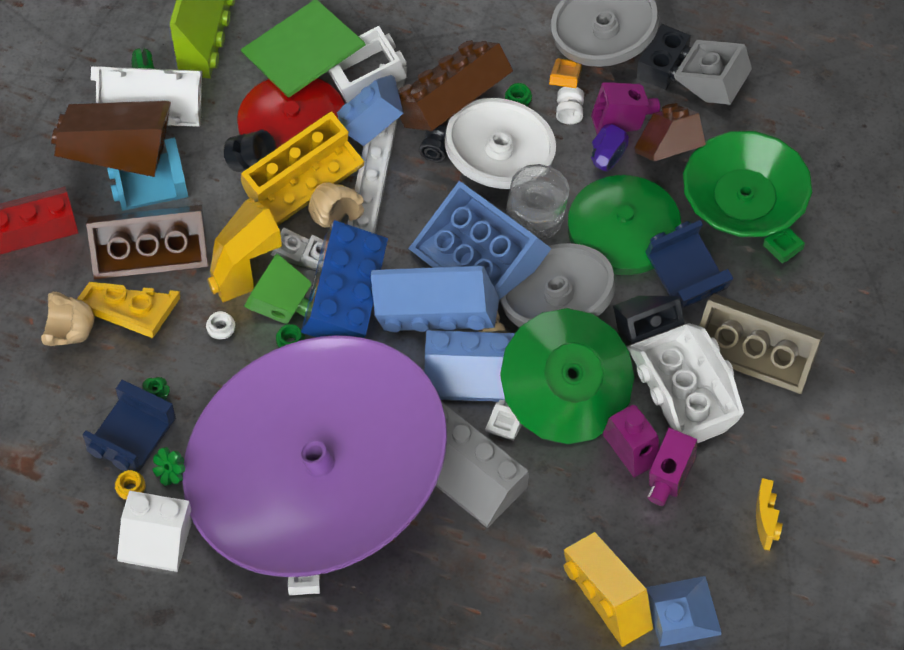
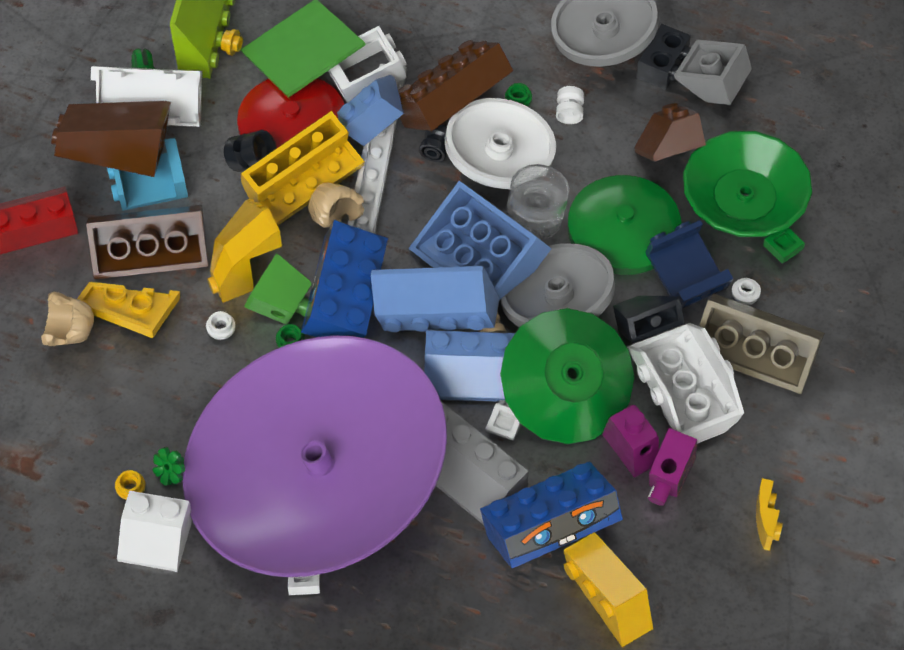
(131, 428): dark blue panel -> none
(157, 382): green plate -> none
(231, 42): none -> yellow plate
(299, 249): white slope -> none
(551, 514): none -> blue brick
(565, 73): light orange tile -> none
(609, 147): dark purple rock -> none
(623, 106): magenta torso -> none
(683, 611): medium blue slope -> none
(742, 296): none -> white plate

